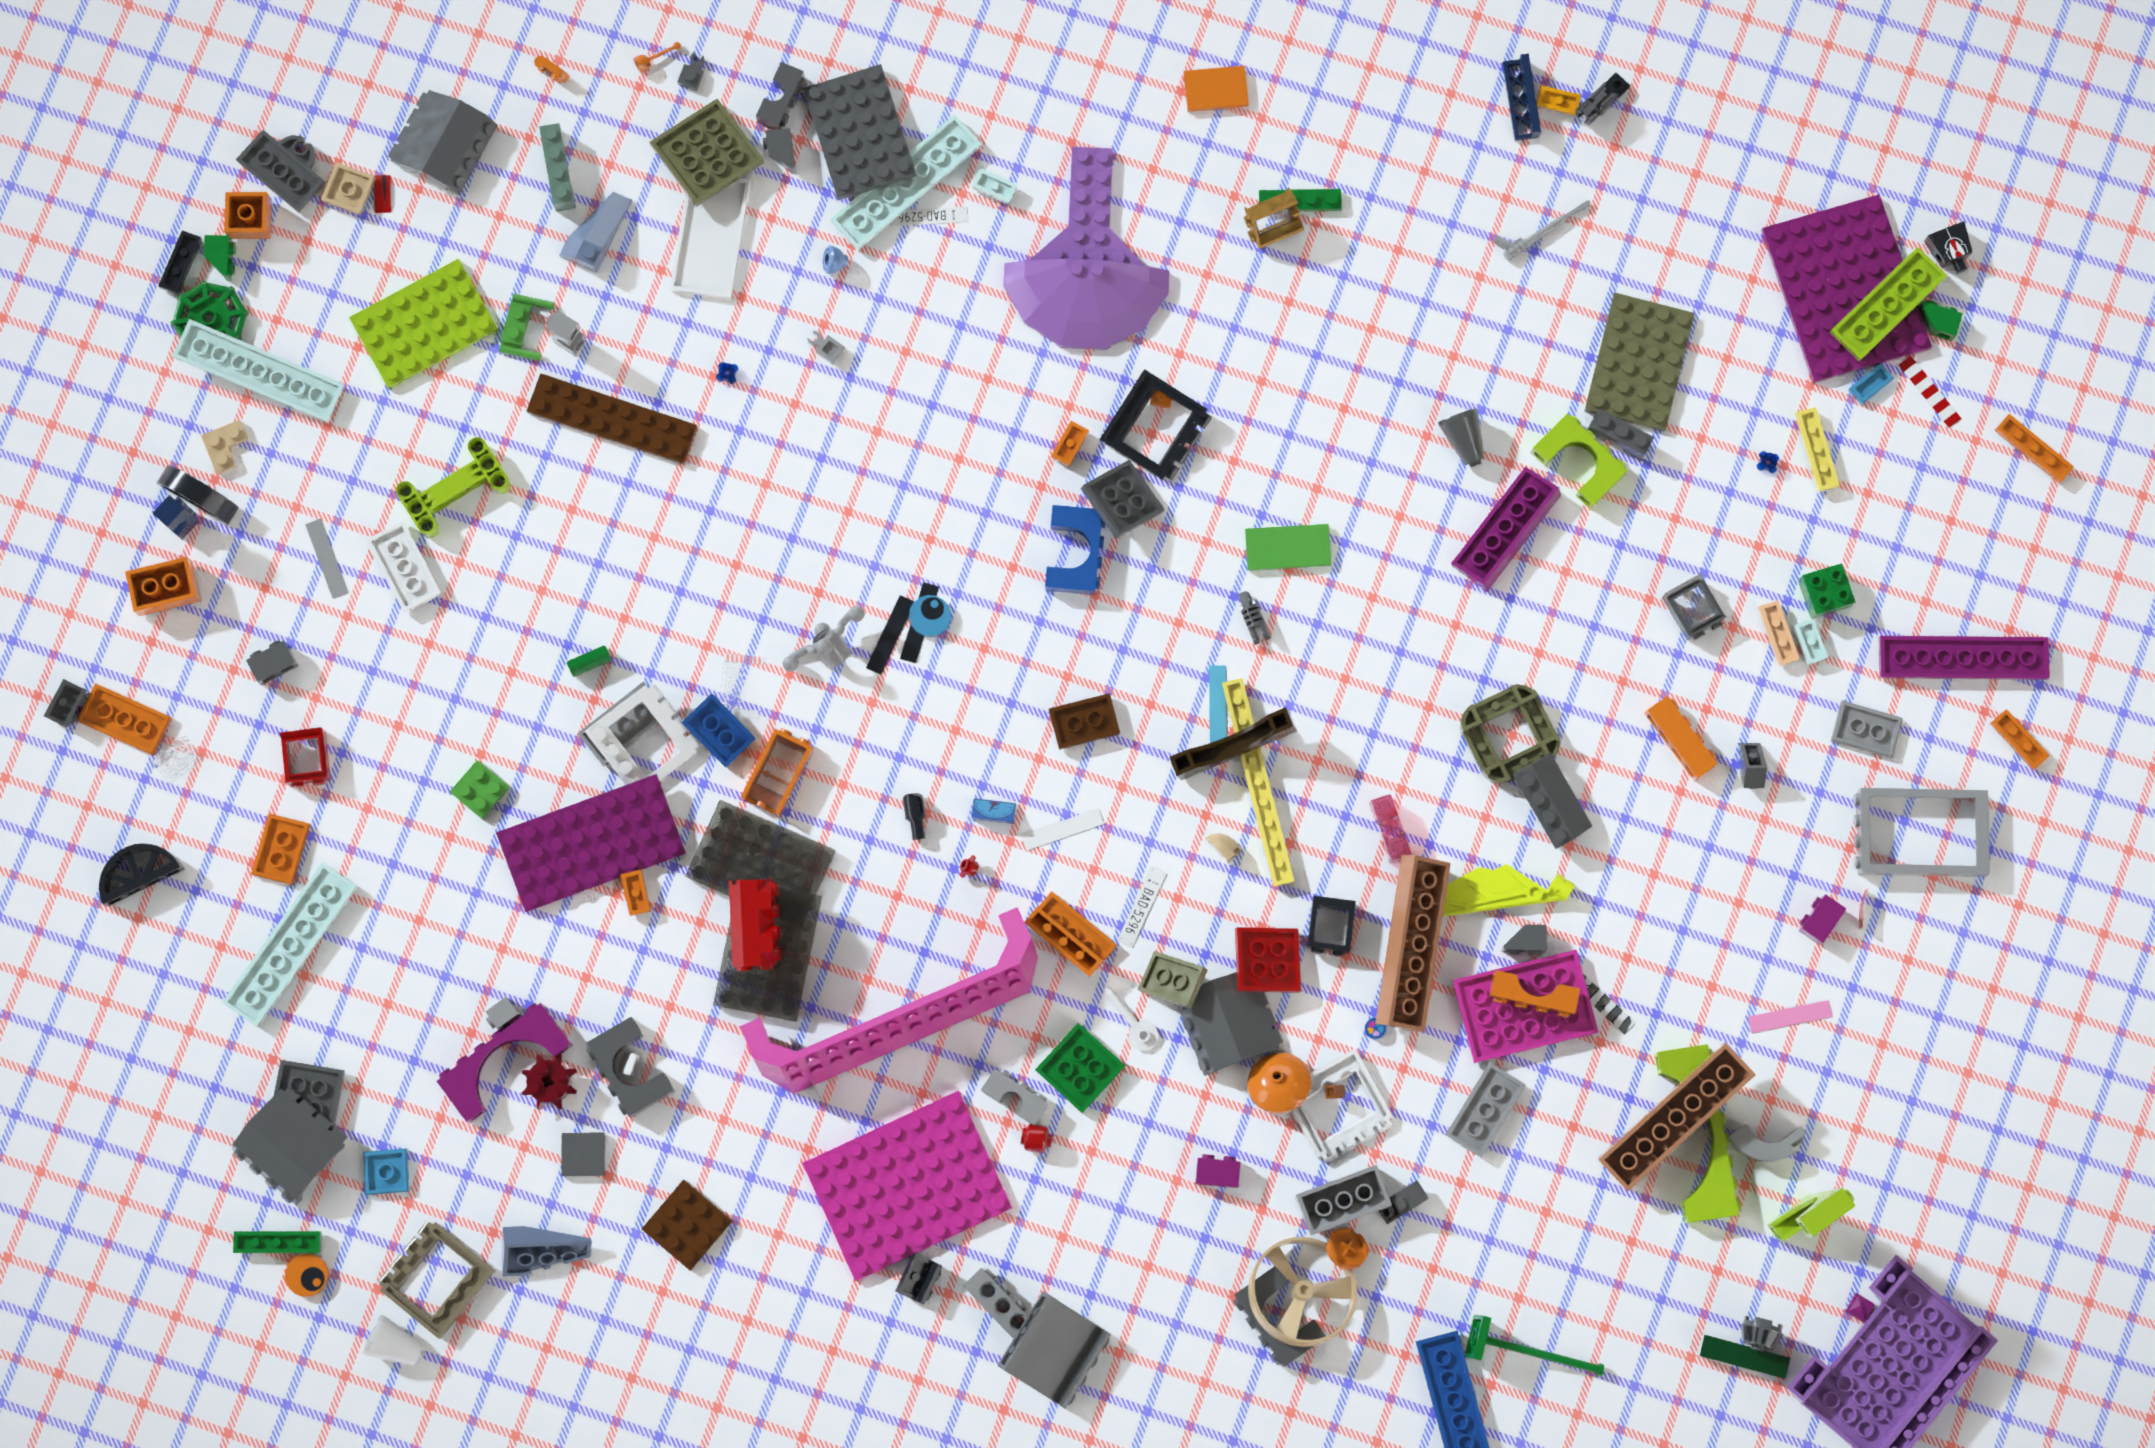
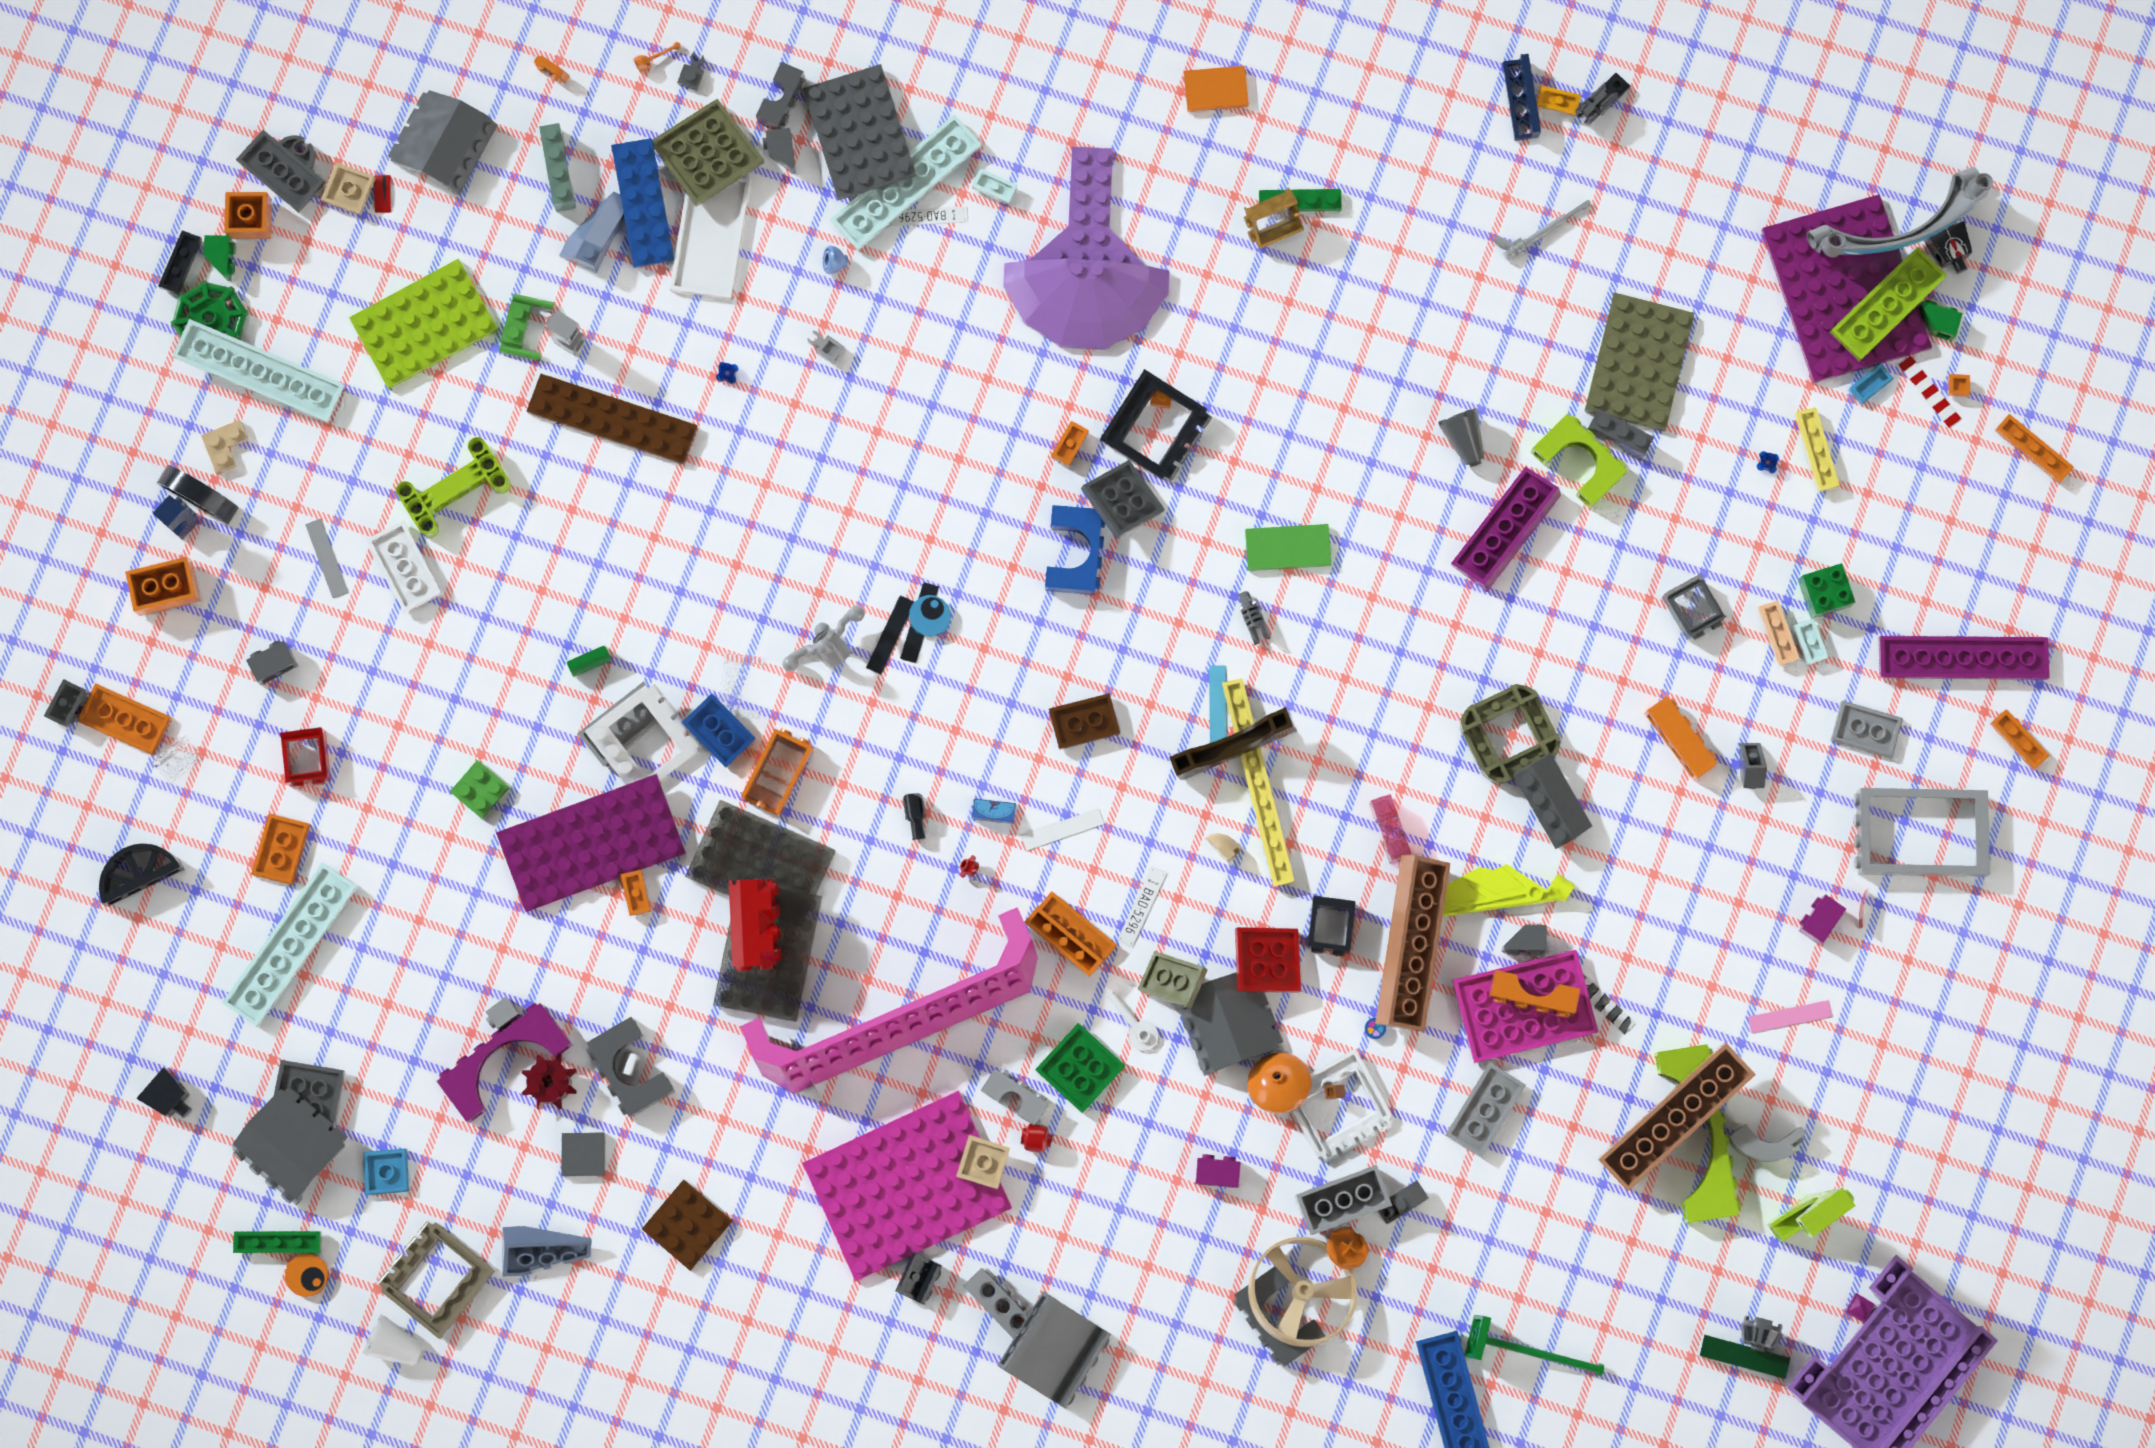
(166, 1094): none -> black torso
(642, 202): none -> blue plate
(983, 1162): none -> tan plate
(1958, 385): none -> orange plate
(1964, 194): none -> light grey panel

